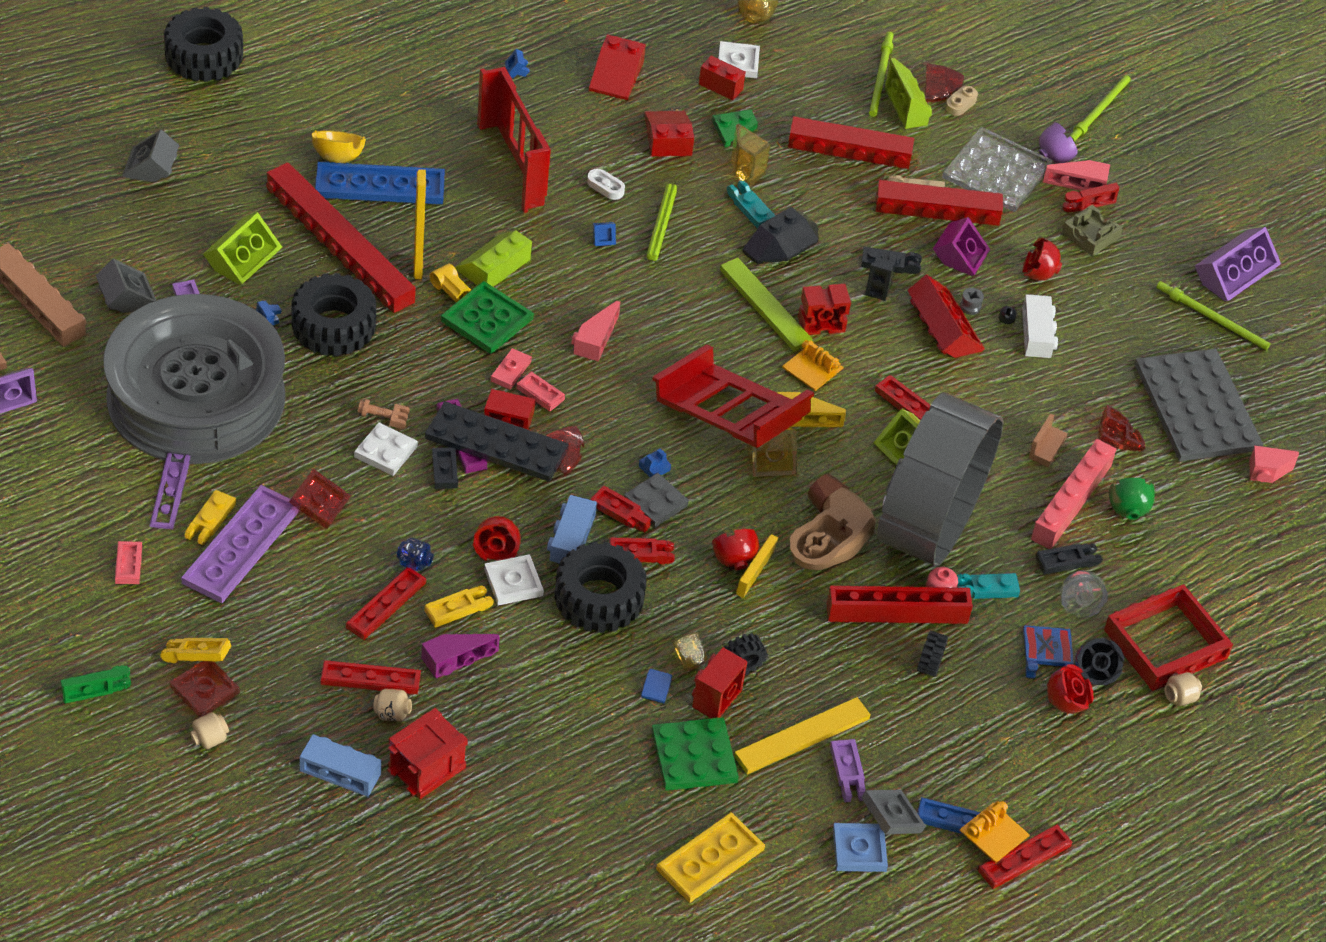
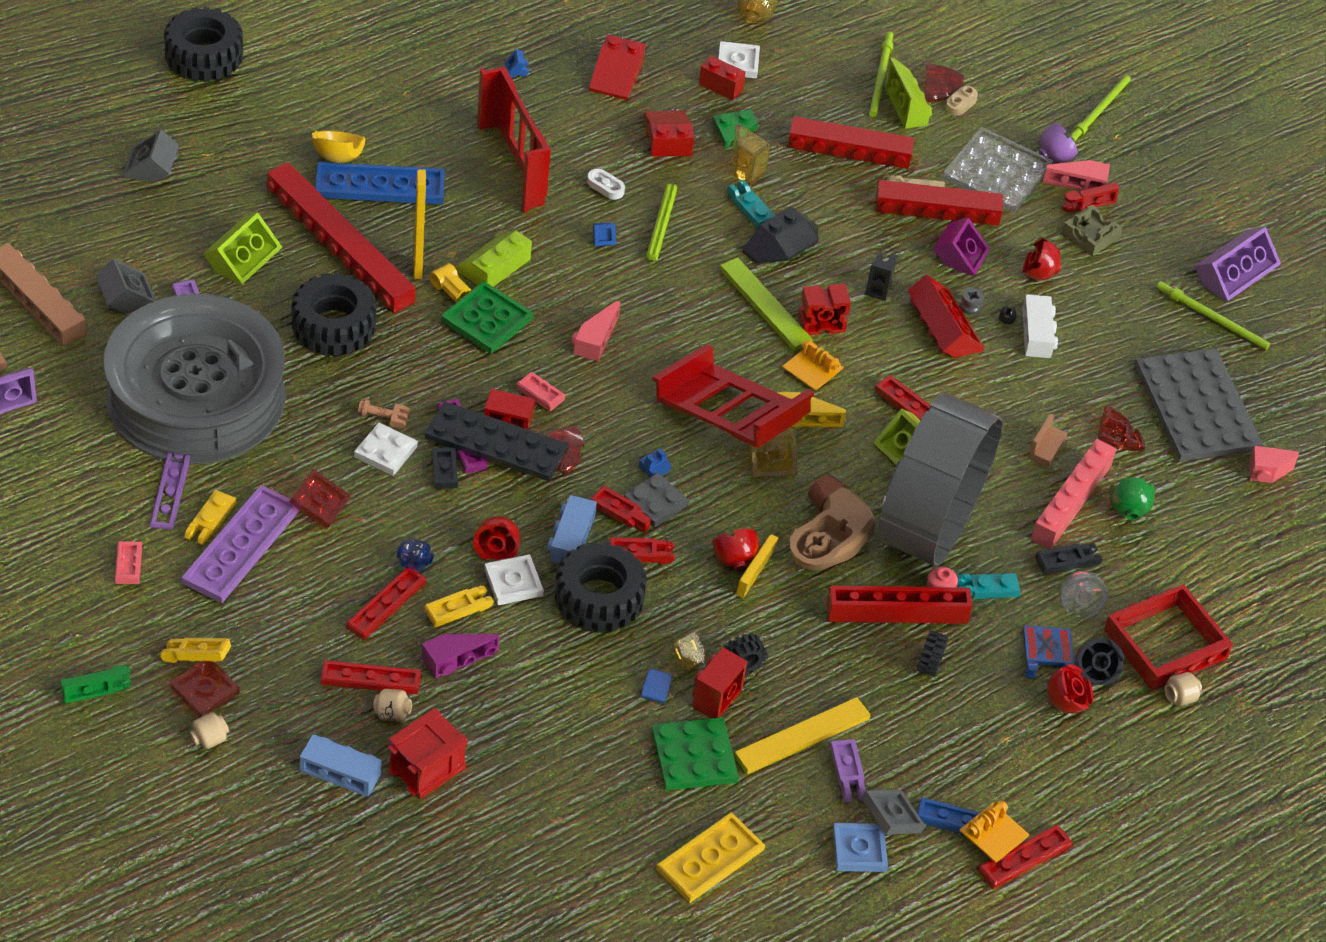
(269, 311): blue tile -> none
(511, 369): coral plate -> none
(905, 262): black hinge -> none

